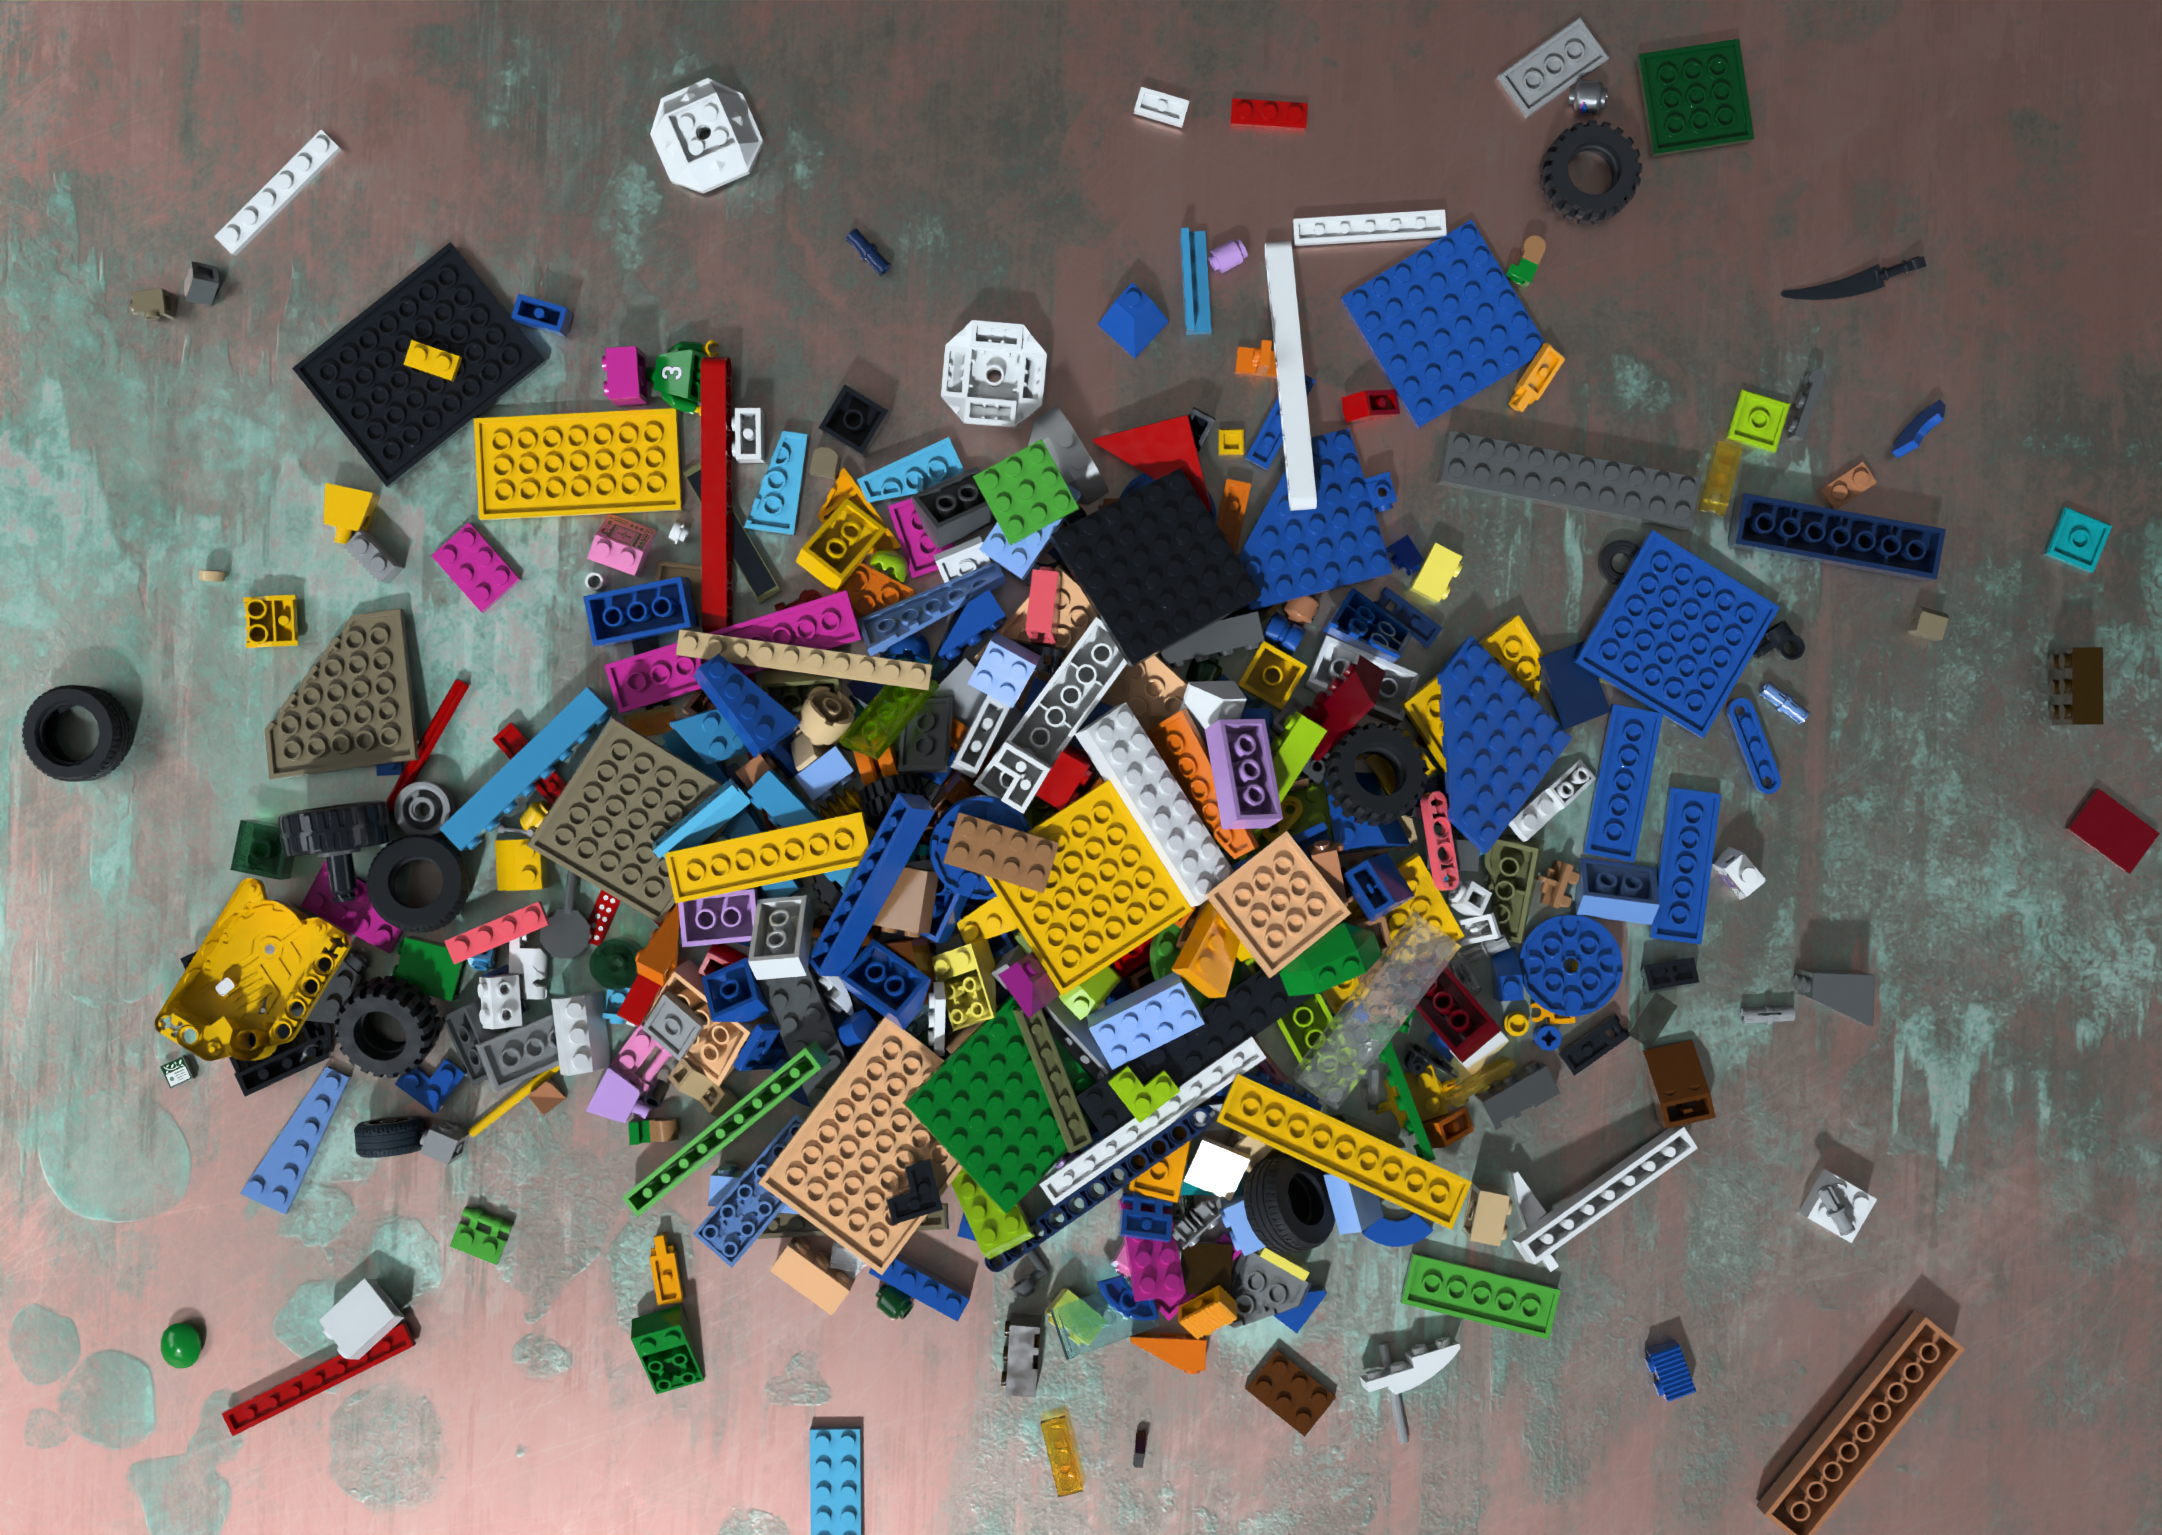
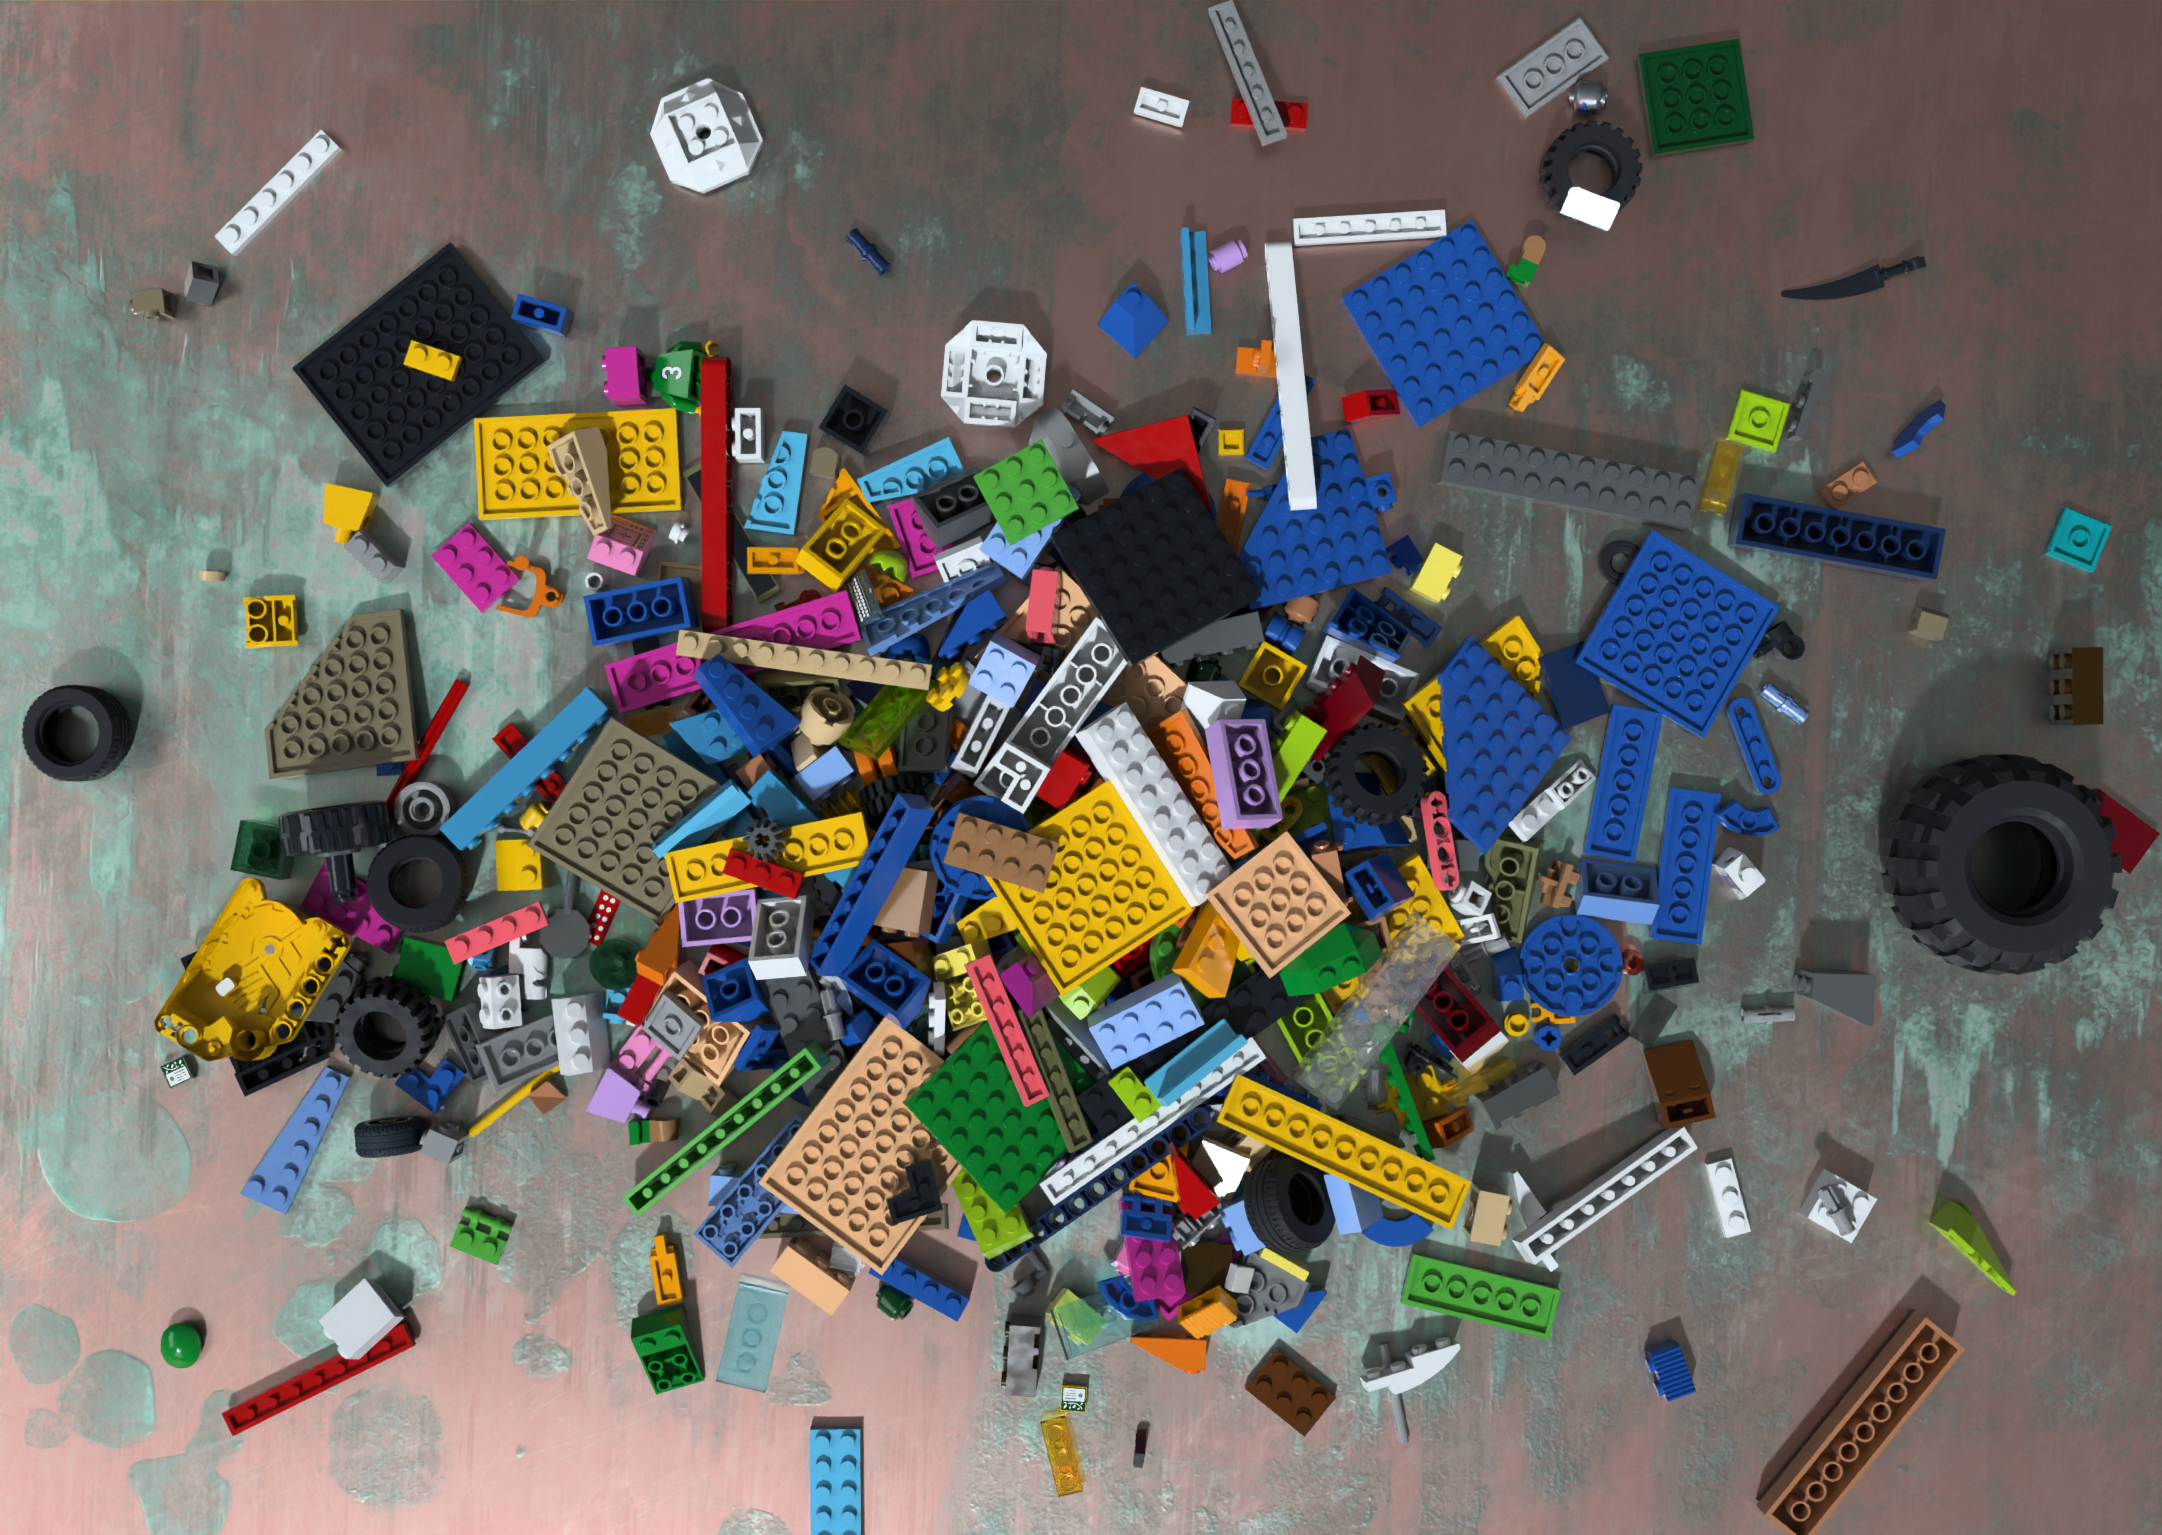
(542, 590): none -> orange piece
(584, 464): none -> tan wedge
(752, 1337): none -> clear light blue tile
(760, 830): none -> dark grey gear
(763, 874): none -> red plate
(773, 561): none -> light orange hinge
(832, 1014): none -> light grey axle
(864, 598): none -> slope
(950, 683): none -> yellow plate
(1006, 1030): none -> coral plate
(1073, 1397): none -> tile
(1091, 413): none -> light grey hinge
(1193, 1189): none -> red slope
(1194, 1063): none -> medium azure panel
(1239, 1278): none -> white slope
(1247, 73): none -> light grey plate
(1265, 492): none -> blue hand
(1589, 208): none -> slope
(1632, 962): none -> clear red tile
(1727, 1197): none -> white plate
(1746, 821): none -> blue tile
(1934, 853): none -> black tyre
(1966, 1234): none -> lime wedge

